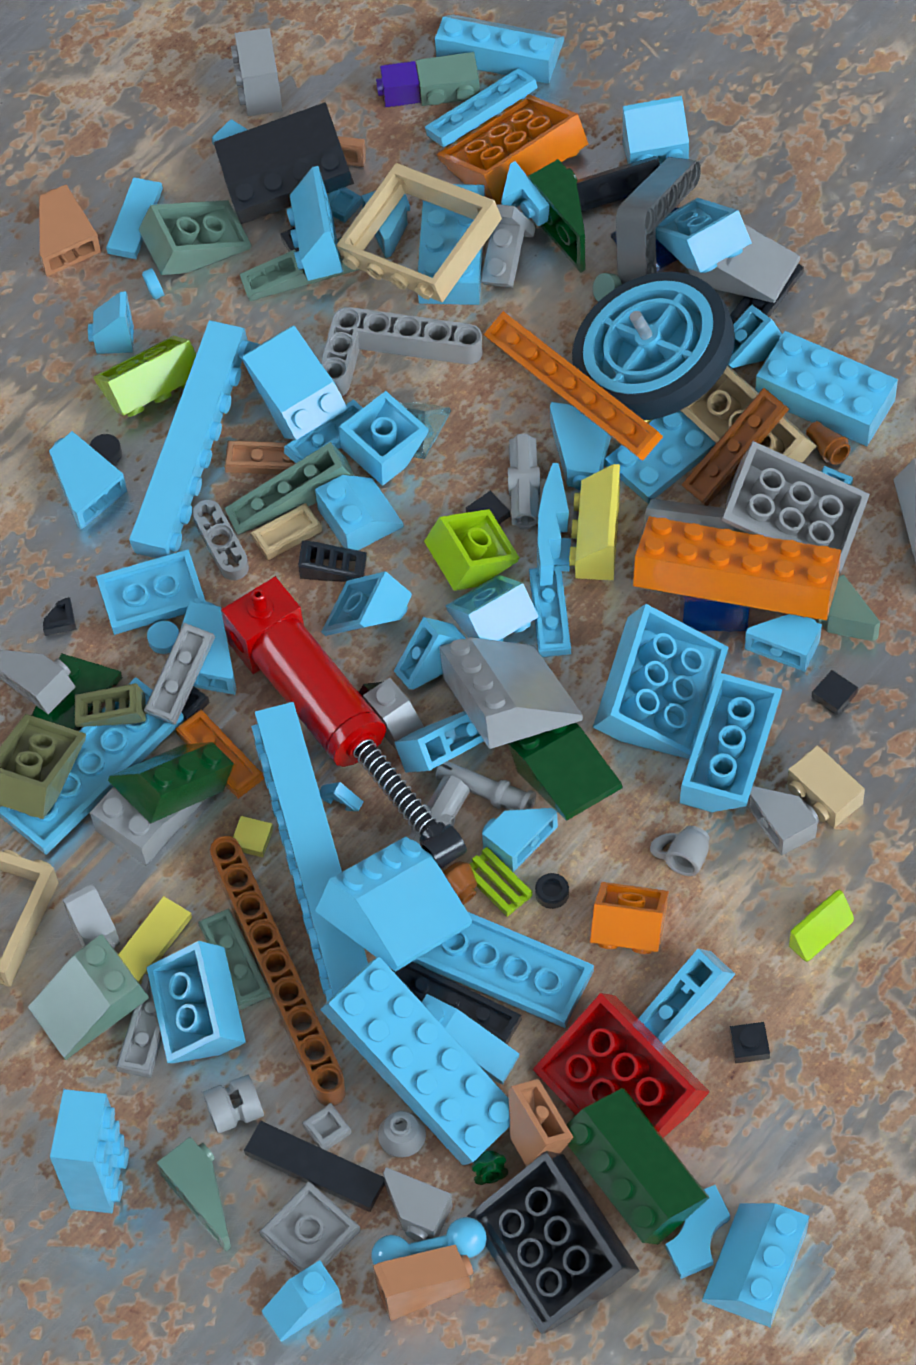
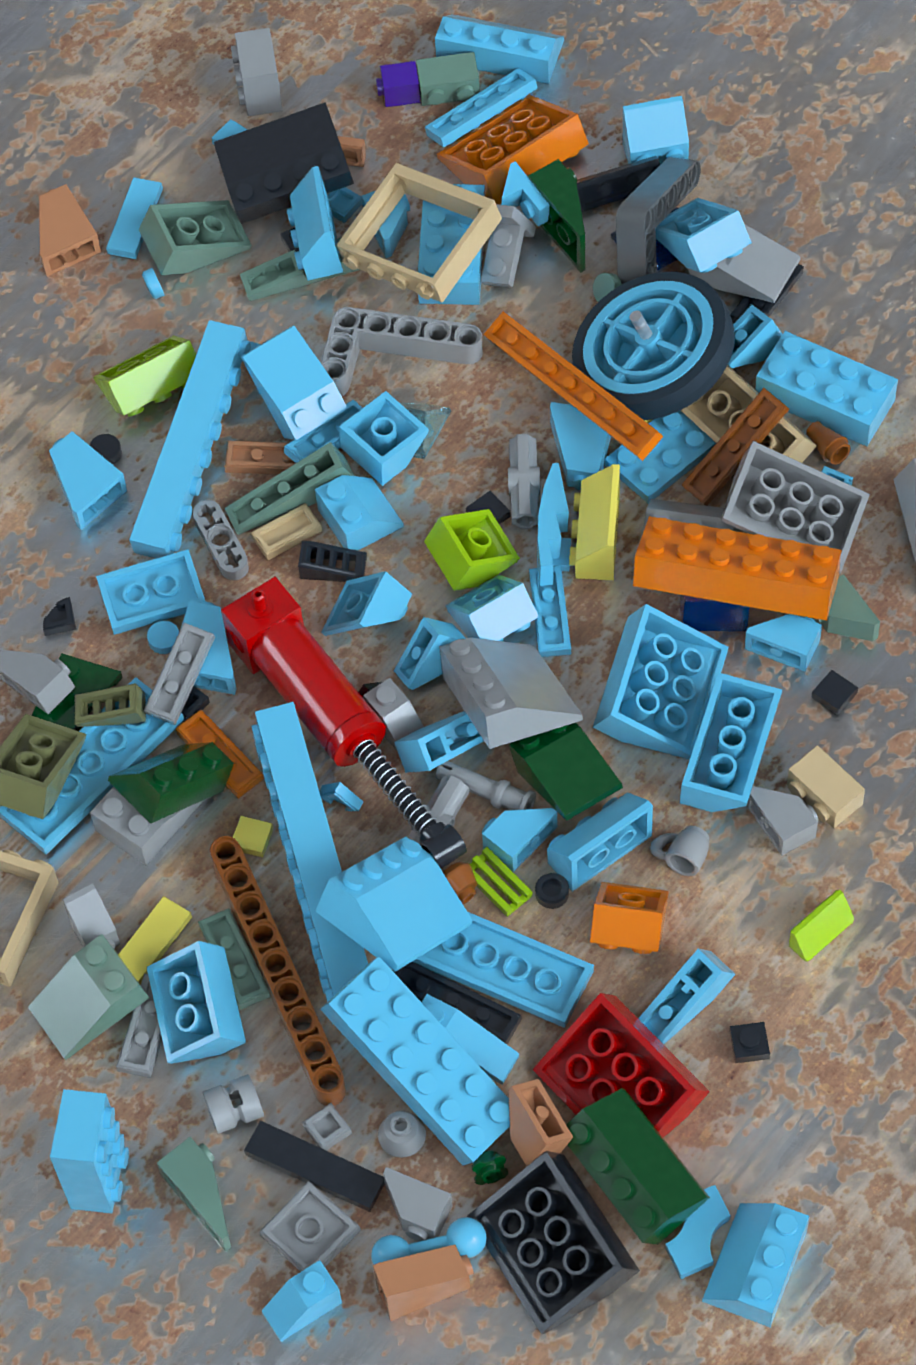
(112, 326): medium azure slope -> none
(601, 839): none -> medium azure slope

